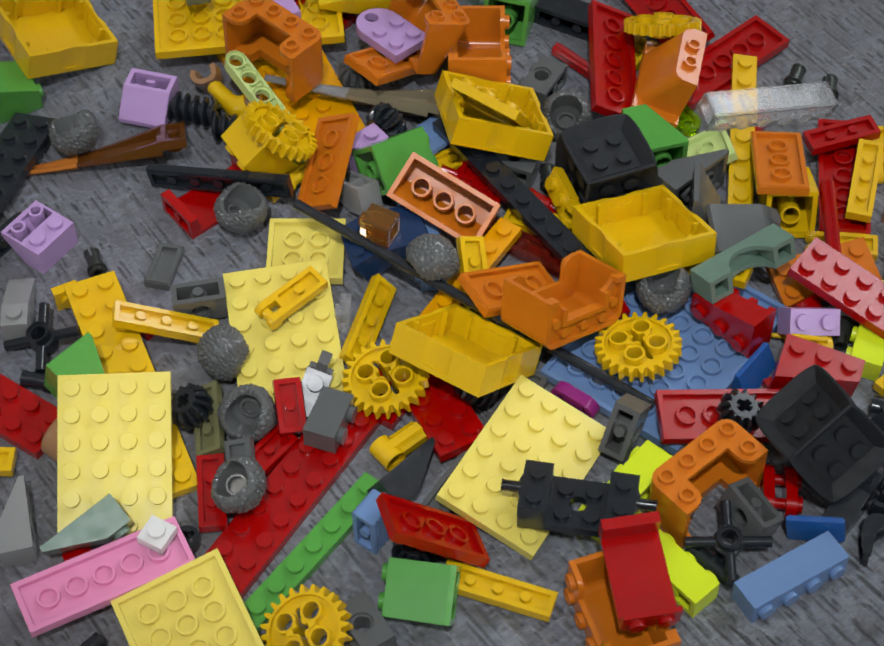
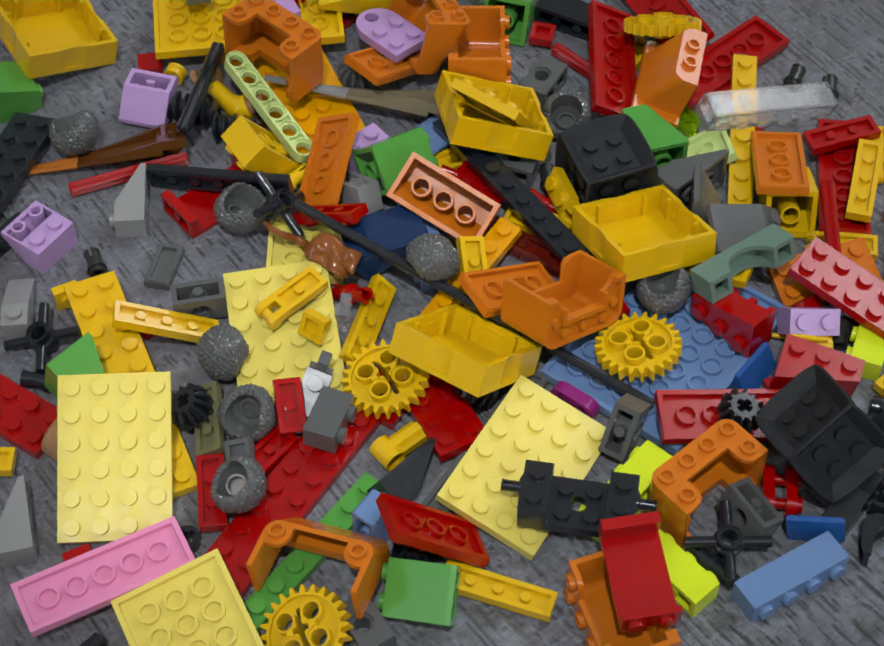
(94, 527): sand green slope -> none
(121, 175): none -> red axle
(131, 206): none -> light grey slope
(148, 62): none -> red tile
(157, 534): white plate -> none
(176, 70): none -> yellow bush
(200, 88): none -> black axle
(264, 123): yellow gear -> none
(278, 204): none -> black bar
(314, 326): none -> yellow tile
(325, 250): none -> dark orange animal
(343, 213): none -> red plate
(356, 549): none -> orange windscreen
(359, 294): none -> red pin
(379, 224): clear orange brick -> none
(387, 119): black gear -> none
(542, 34): none -> red plate

